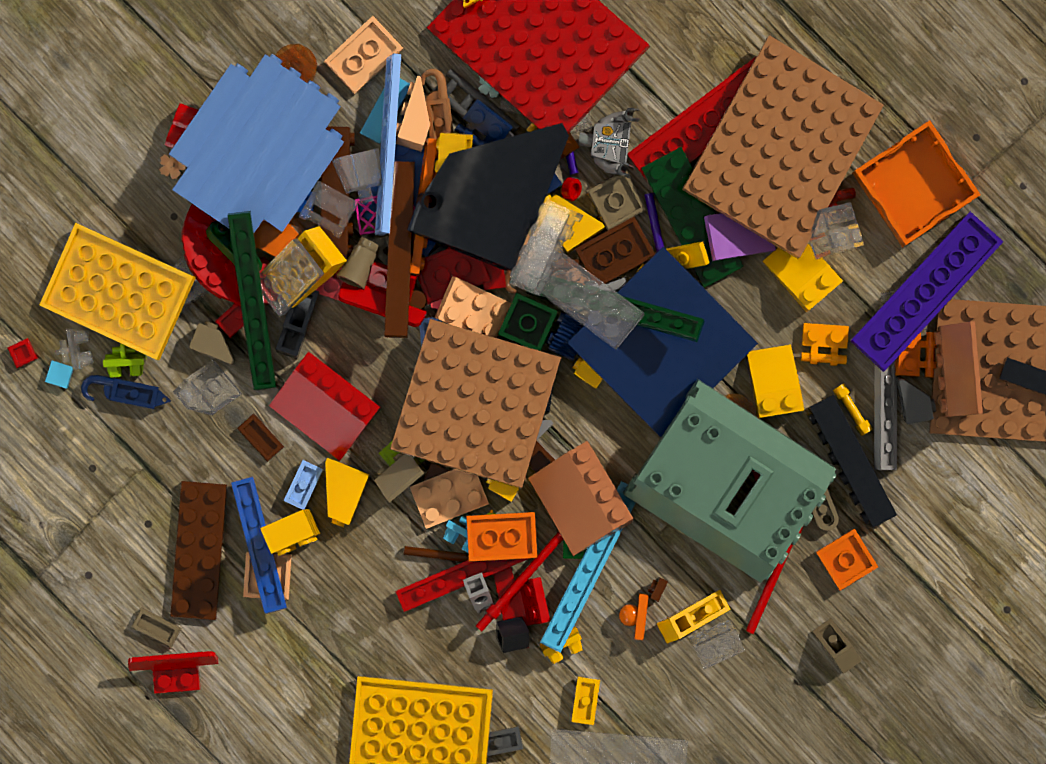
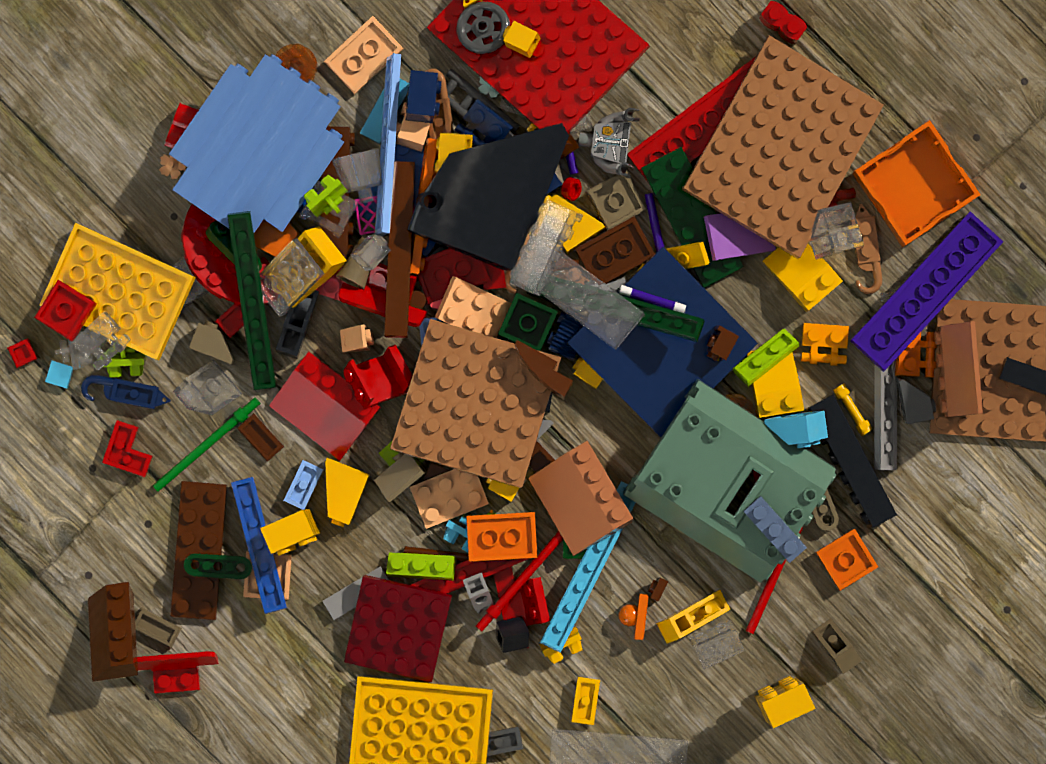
(65, 310): none -> red tile
(96, 335): none -> clear plate
(112, 632): none -> reddish brown slope
(120, 451): none -> red plate
(228, 568): none -> dark green plate
(240, 415): none -> green bar
(328, 198): none -> lime hips
(347, 598): none -> light grey tile
(356, 339): none -> light nougat slope
(371, 252): none -> clear brick
(379, 378): none -> red panel
(397, 628): none -> dark red plate
(421, 566): none -> lime plate
(422, 96): none -> dark blue piece
(464, 28): none -> dark grey plate
(521, 39): none -> yellow brick
(543, 369): none -> reddish brown slope
(649, 298): none -> dark purple bar
(721, 344): none -> reddish brown brick
(766, 357): none -> lime tile
(775, 529): none -> sand blue plate
(778, 19): none -> red brick
(784, 701): none -> yellow brick
(799, 428): none -> medium azure slope
(868, 255): none -> medium nougat plate

